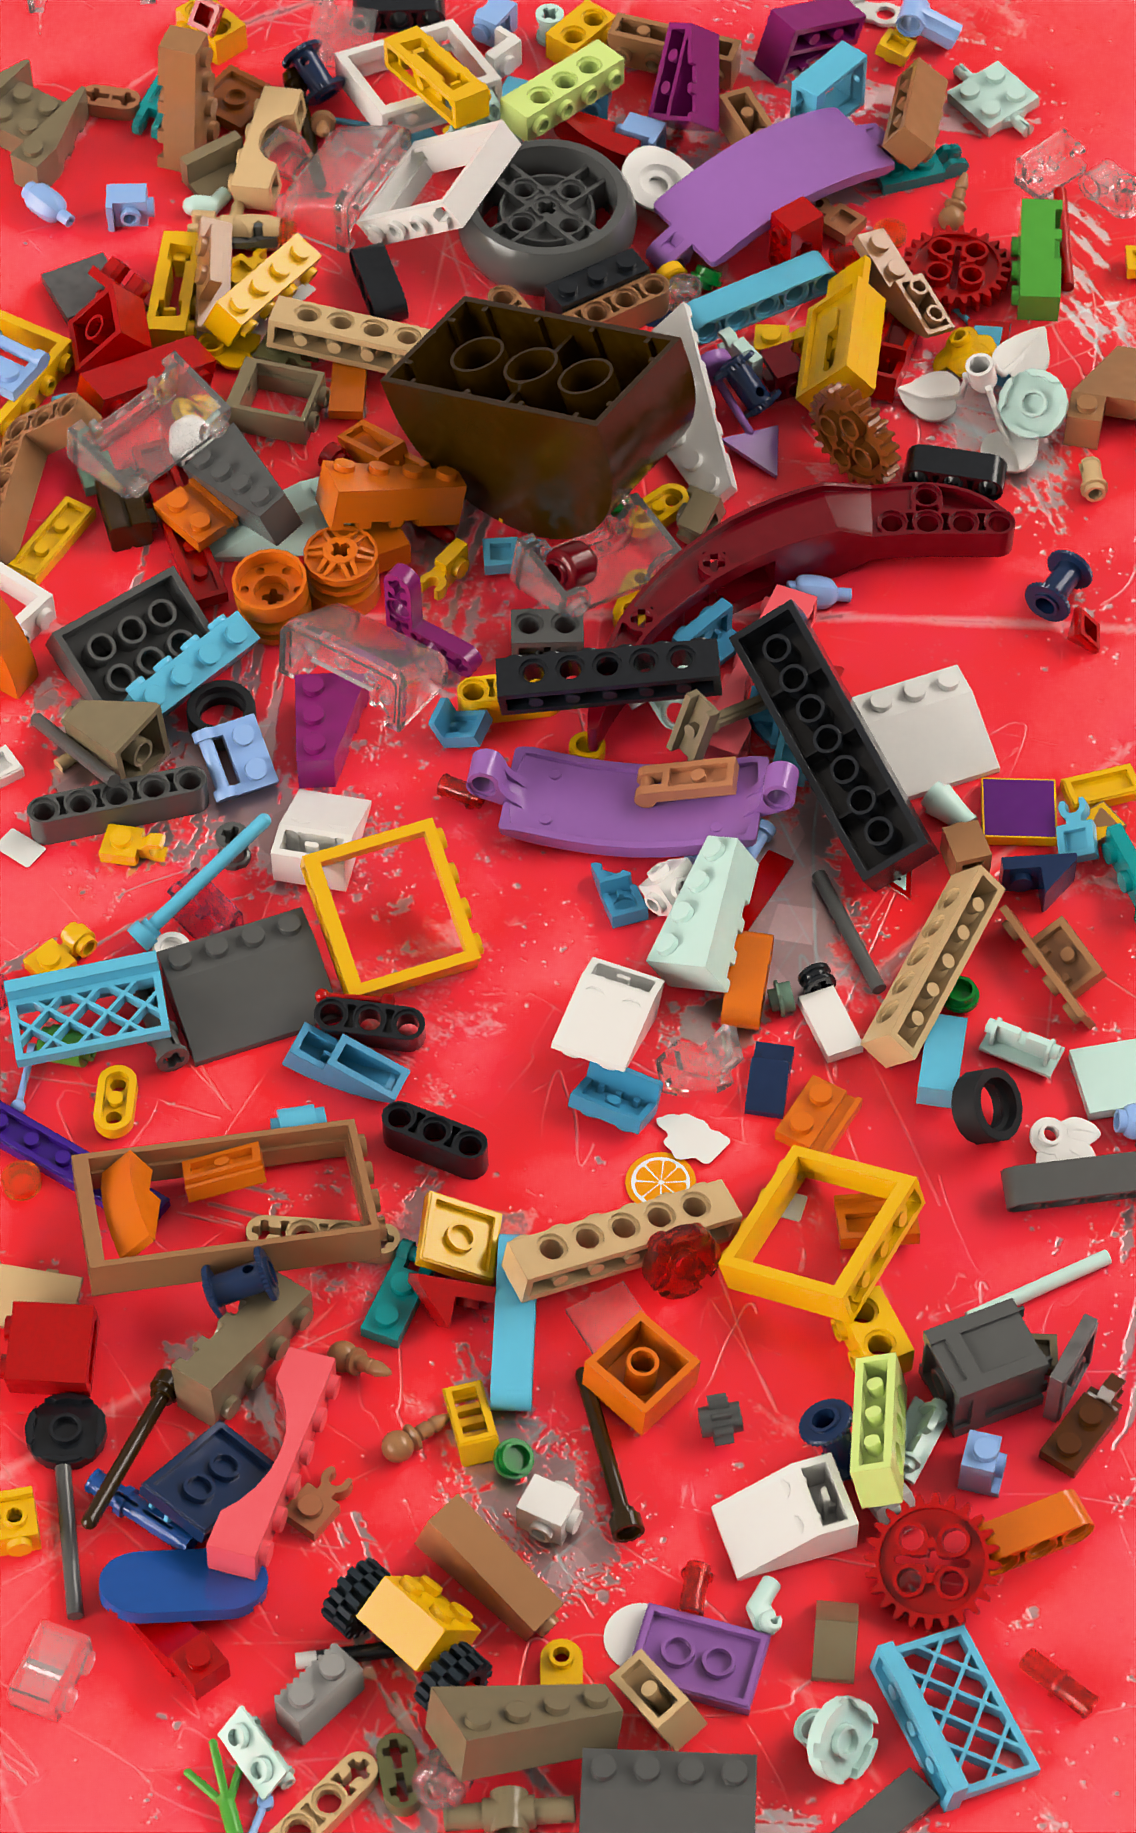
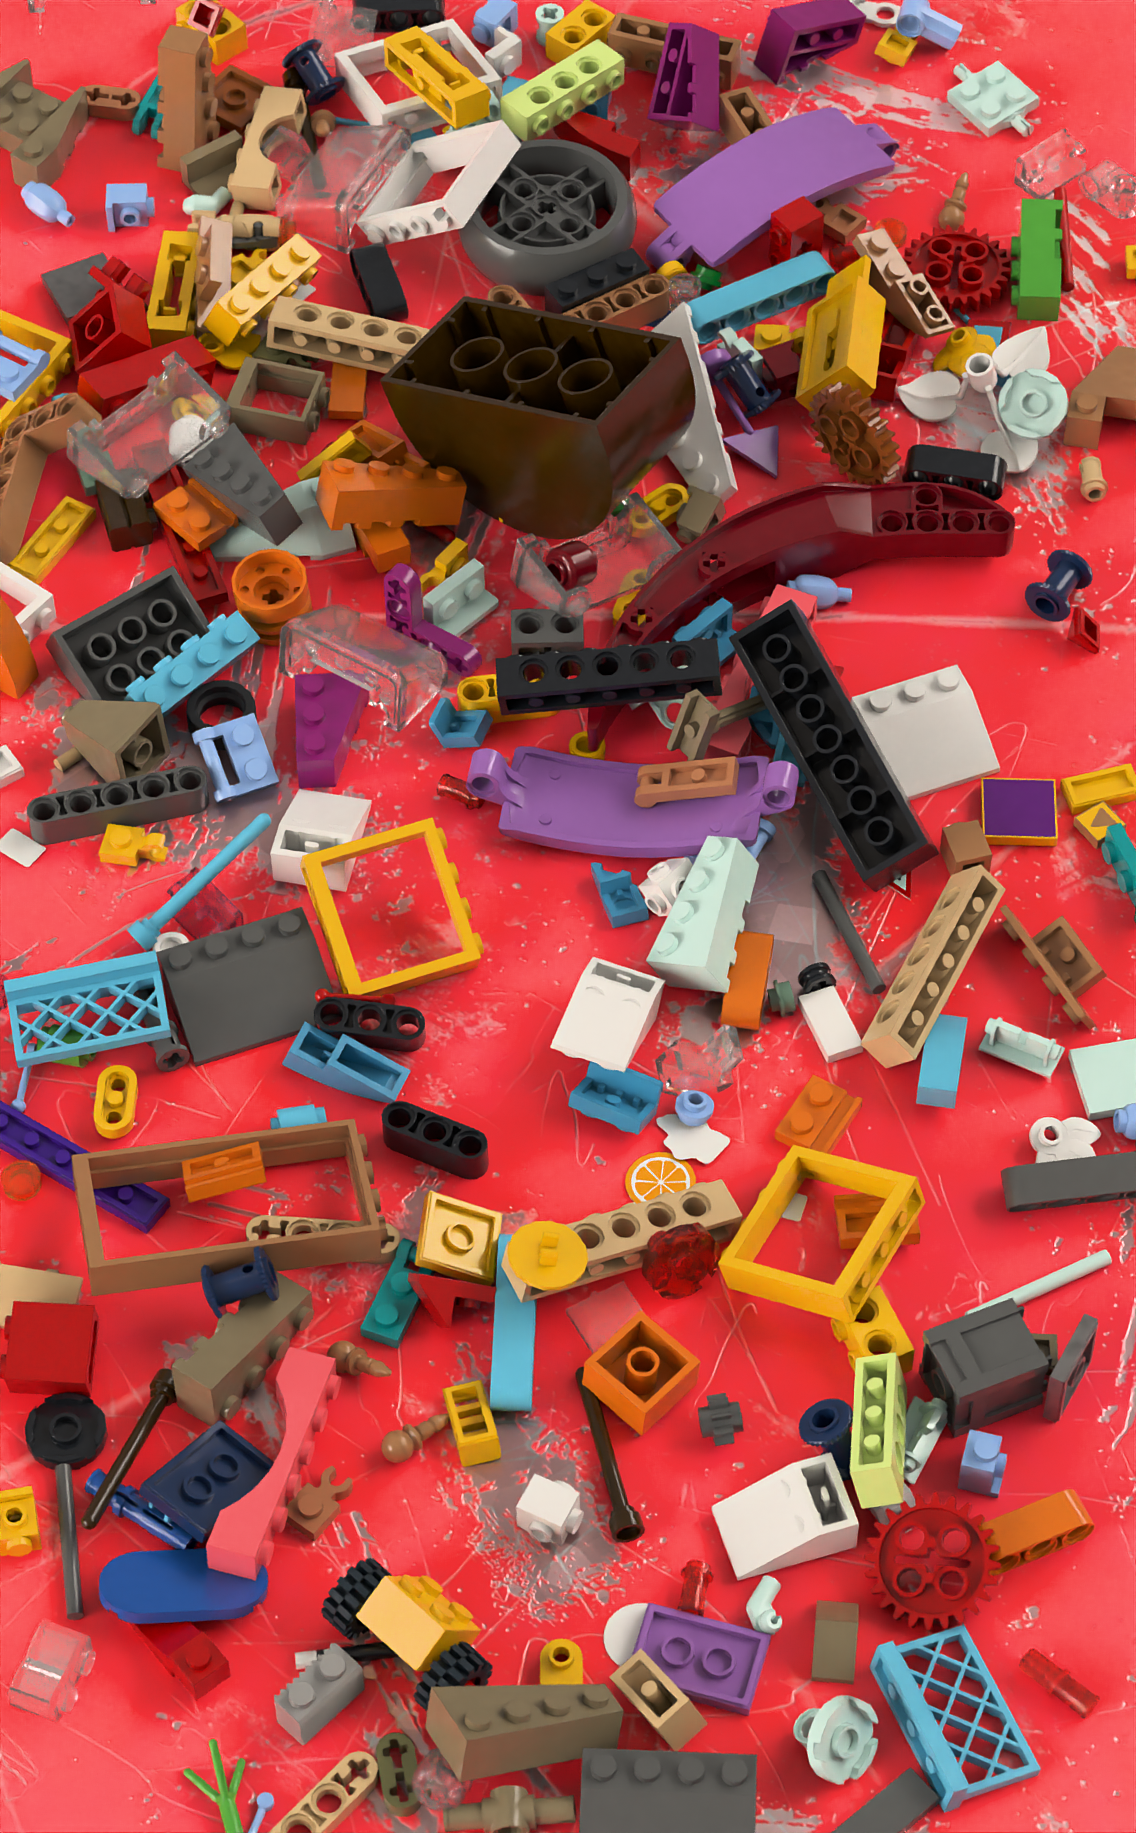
(55, 957): yellow plate -> none
(75, 750): dark grey bar -> none
(130, 1204): orange slope -> none
(224, 836): dark grey bush -> none
(254, 1753): light aqua hinge -> none
(343, 568): orange wheel -> none
(348, 447): none -> yellow tile
(460, 600): none -> light aqua bracket
(489, 1569): medium nougat slope -> none
(498, 554): medium azure plate -> none
(513, 1459): green plate -> none
(547, 1255): none -> yellow piece
(640, 127): light blue brick -> none
(652, 173): white hat -> none
(694, 1107): none -> light blue plate
(769, 875): red sticker -> none
(769, 1080): dark blue slope -> none
(840, 68): medium azure window -> none
(915, 114): medium nougat brick -> none
(942, 166): teal hinge -> none
(946, 805): light aqua cone -> none
(963, 996): green plate -> none
(968, 1109): black tyre -> none
(1047, 873): dark blue slope -> none
(1078, 833): medium azure plate -> none
(1084, 1427): reddish brown hinge -> none

